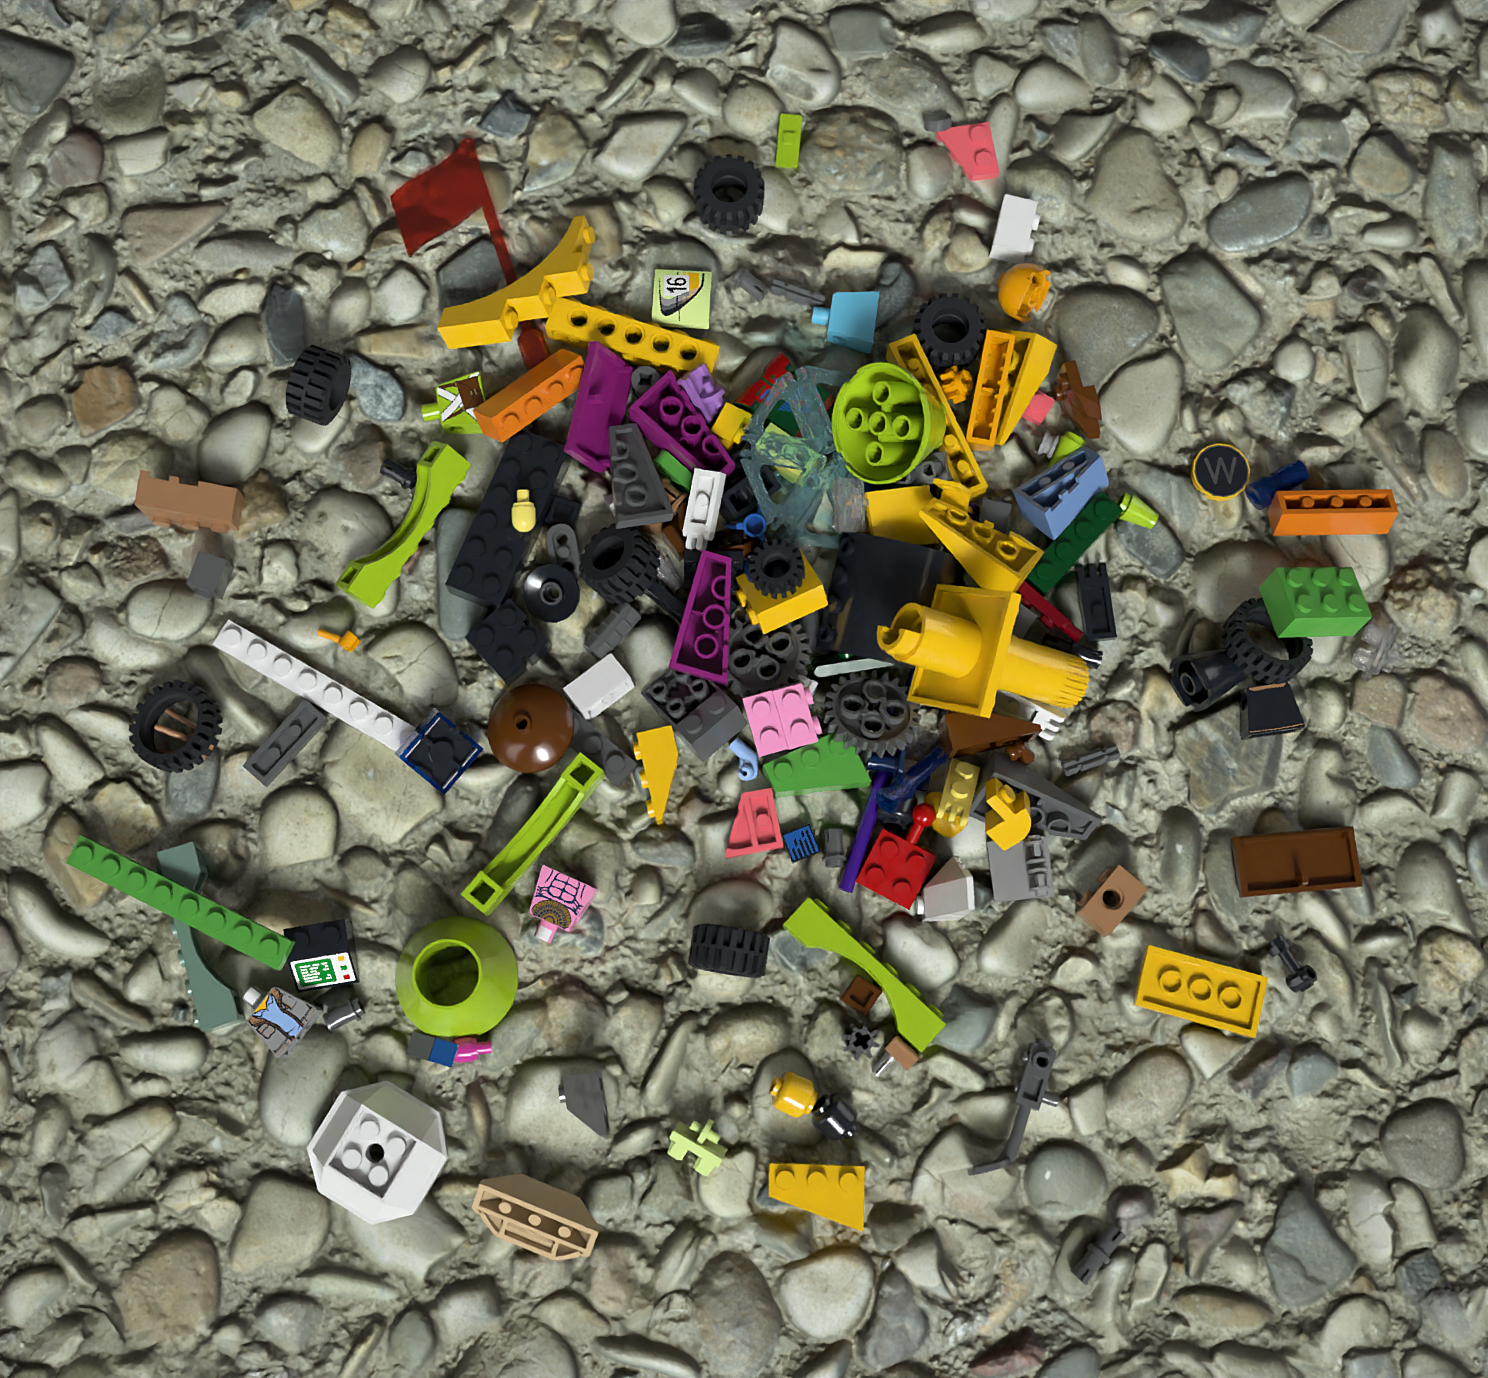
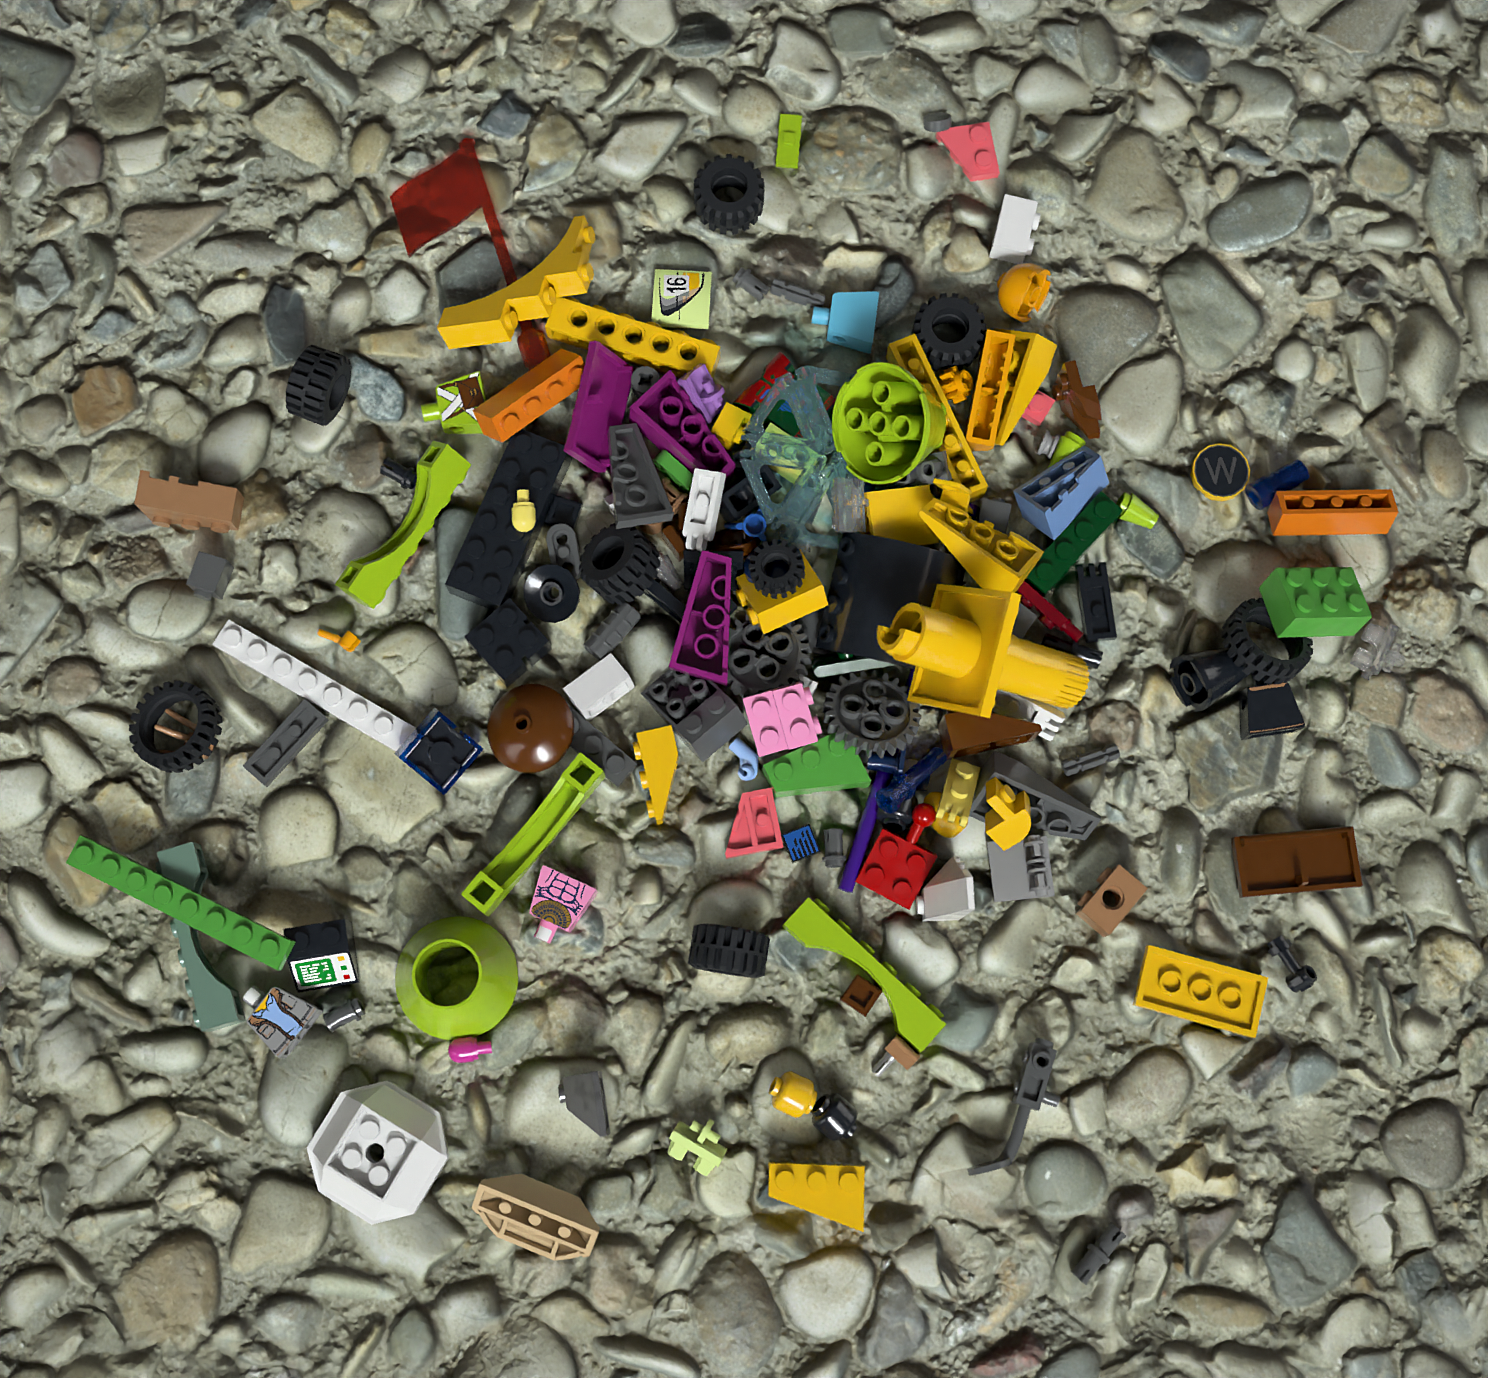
(432, 1049): sticker -> none
(869, 1043): dark grey gear -> none
(1020, 752): reddish brown arm -> none

